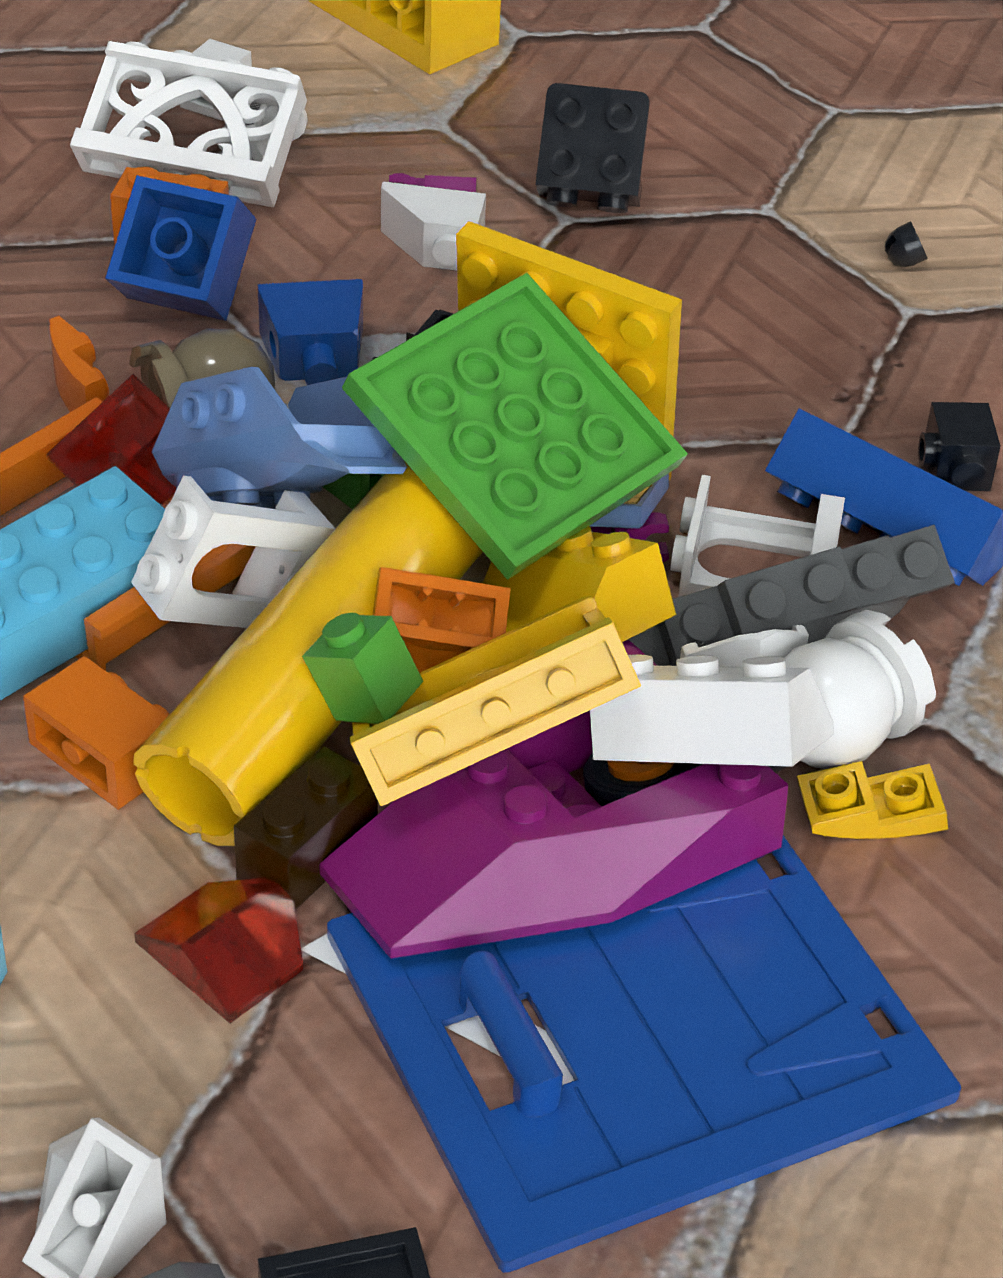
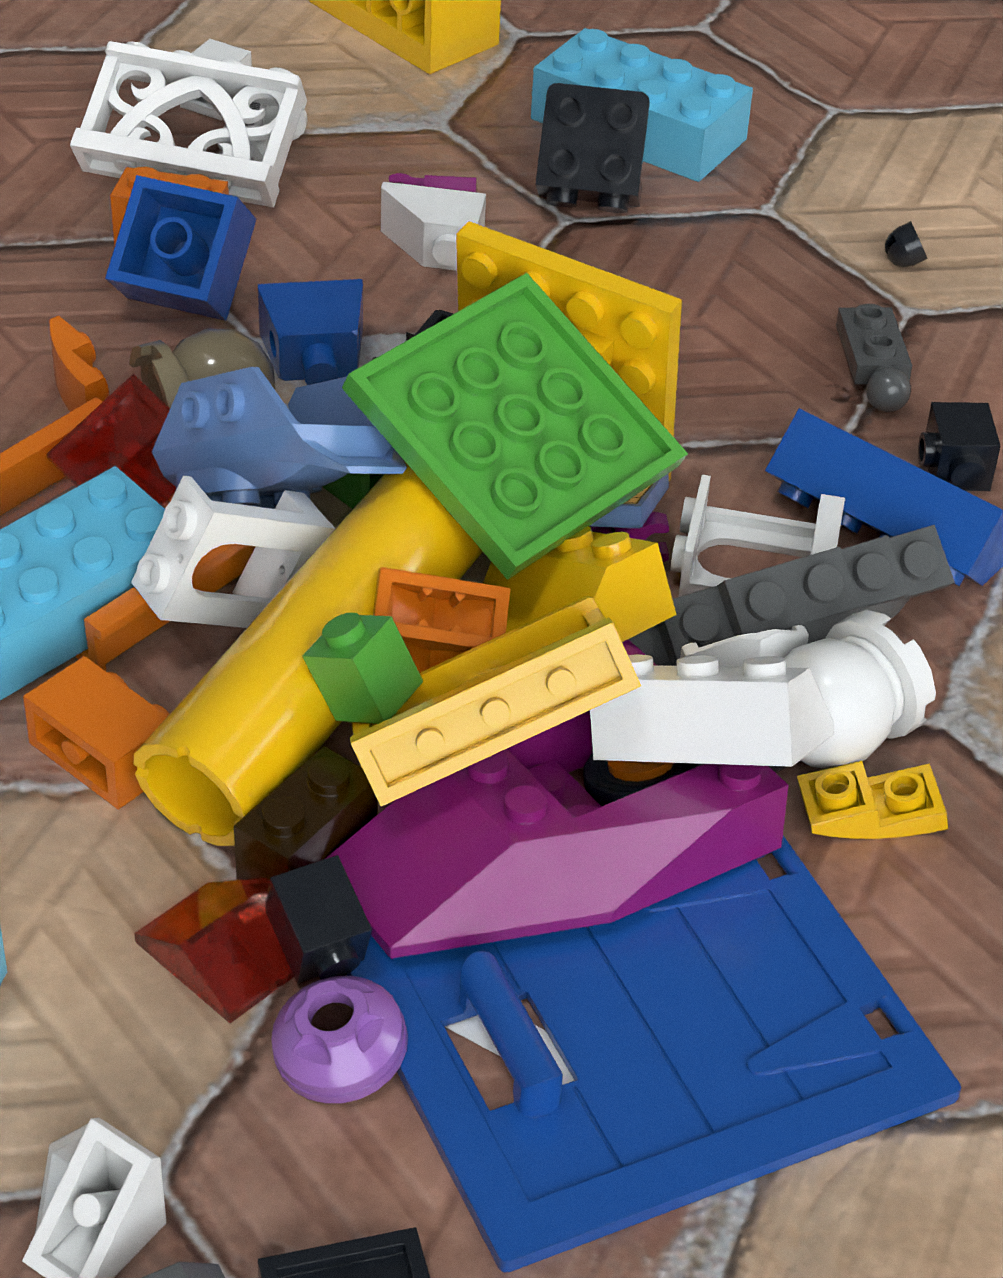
(318, 920): none -> black brick
(341, 1062): none -> medium lavender piece
(692, 112): none -> medium azure brick
(876, 354): none -> dark grey plate

